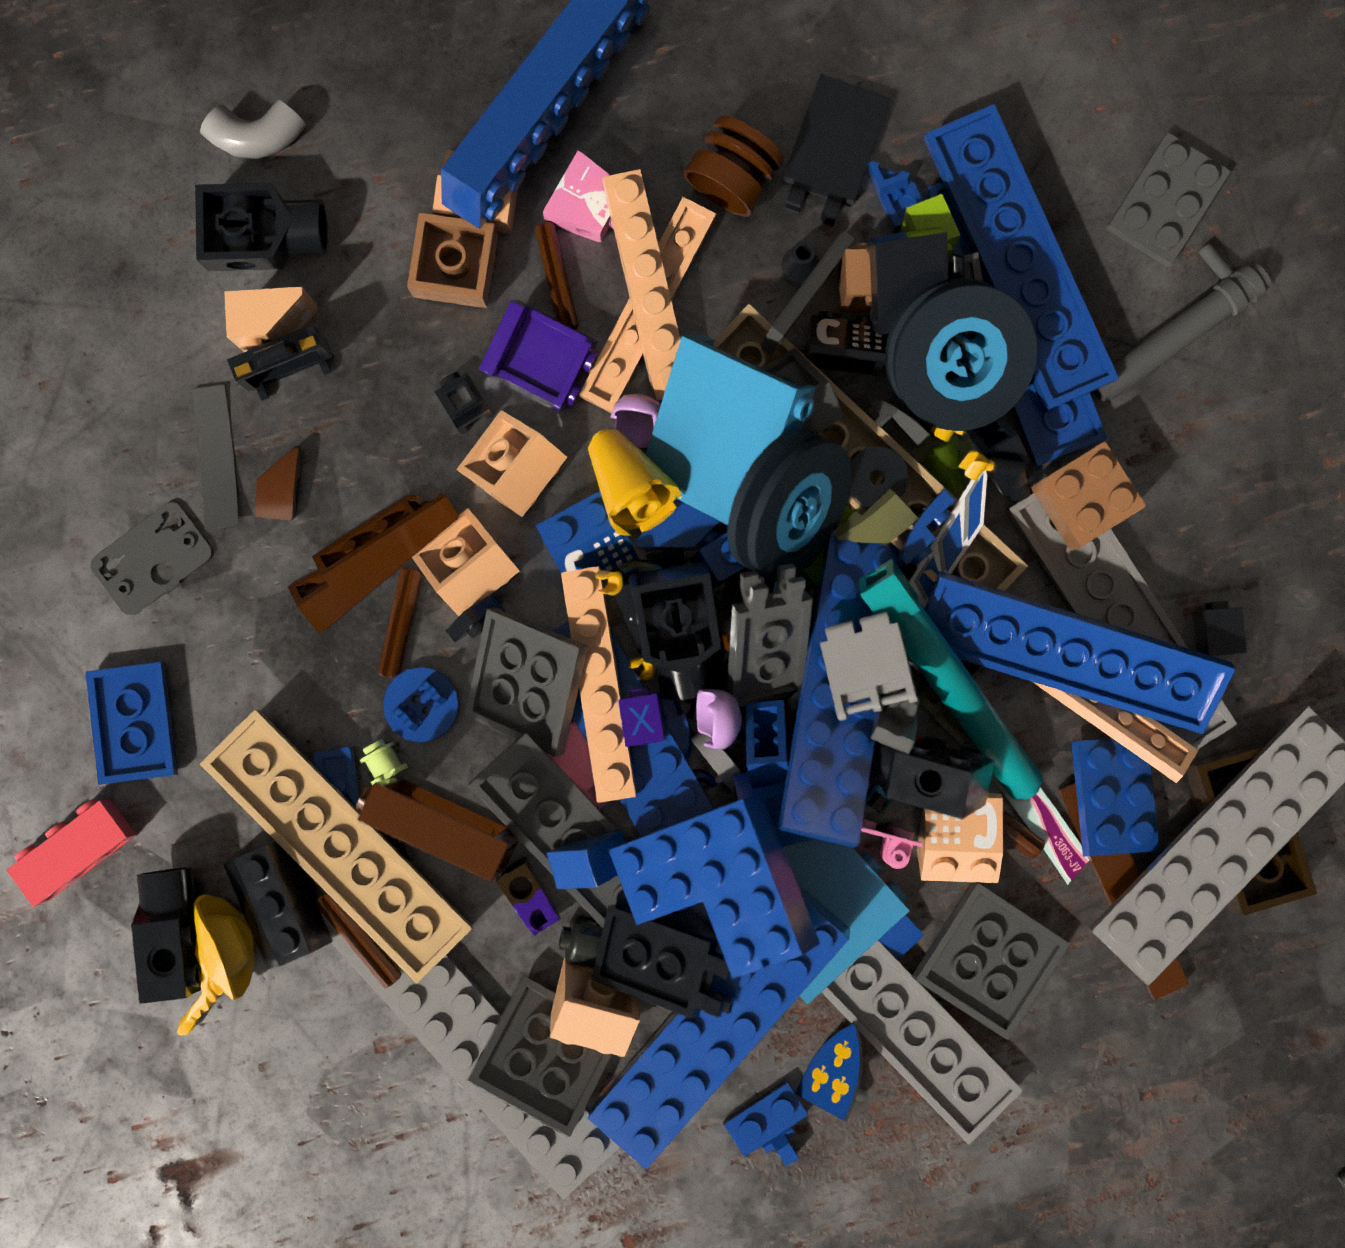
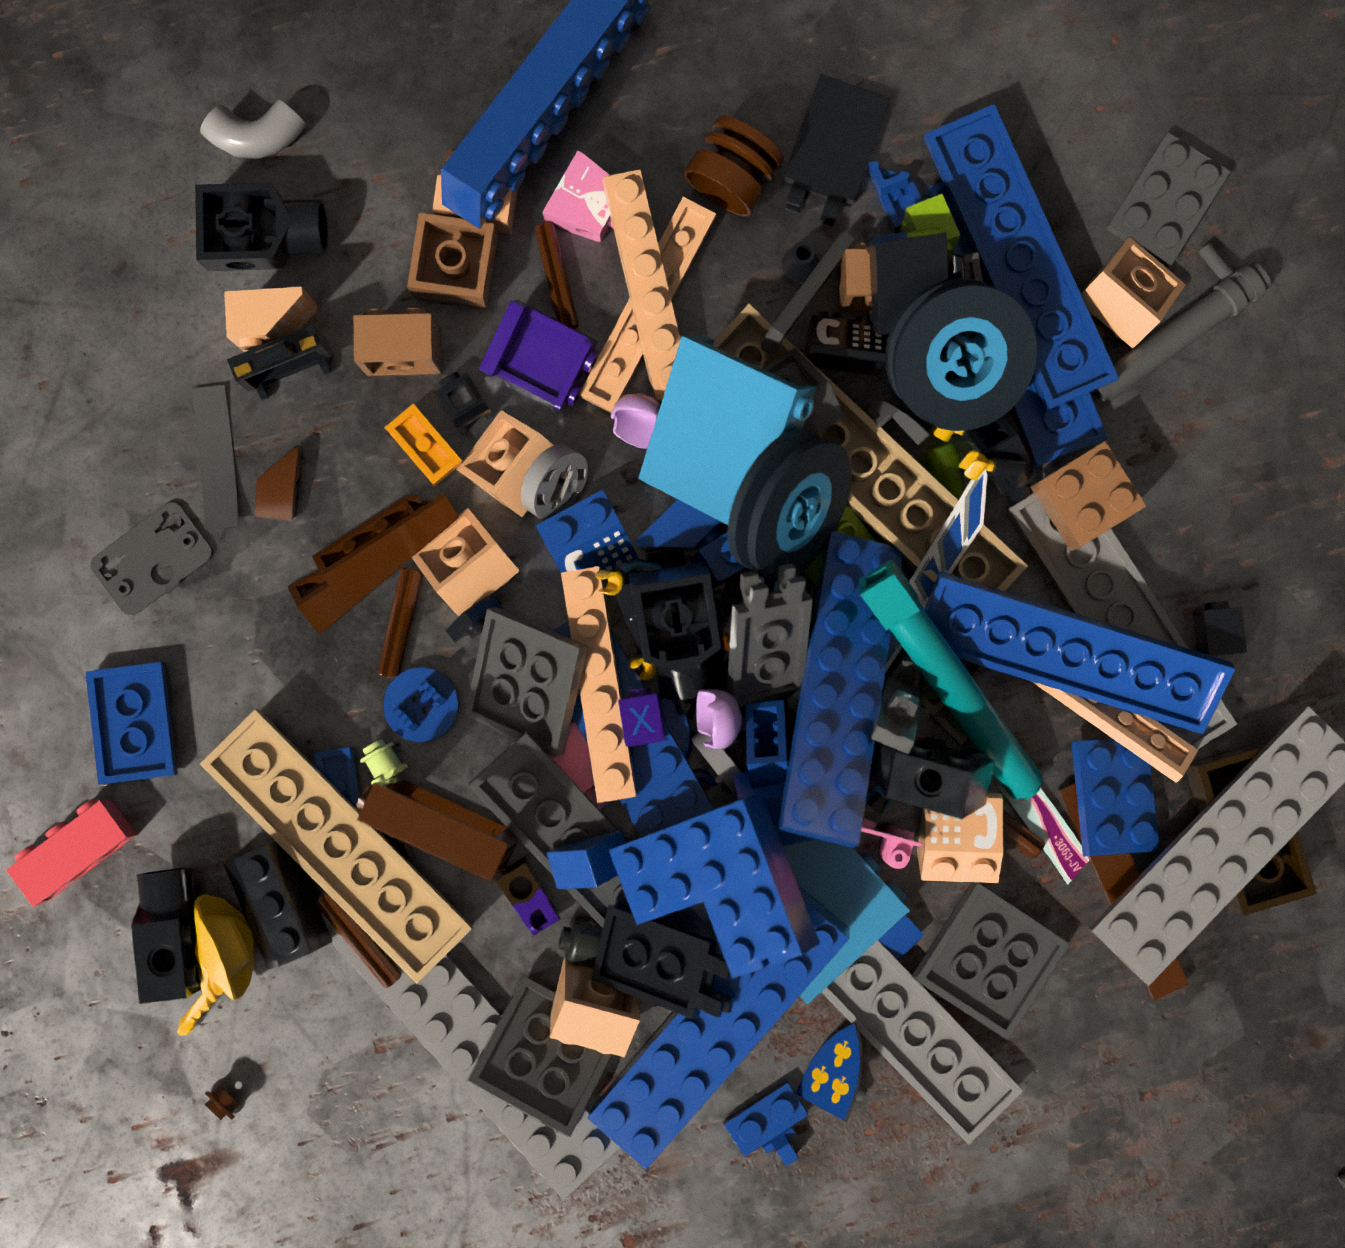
(221, 1103): none -> reddish brown plate
(397, 343): none -> medium nougat brick
(423, 444): none -> light orange plate
(543, 492): none -> light grey piece
(630, 483): yellow cone -> none
(867, 665): light grey plate -> none
(877, 460): black piece -> none
(880, 523): olive slope -> none
(916, 543): blue slope -> none
(1131, 292): none -> light nougat slope

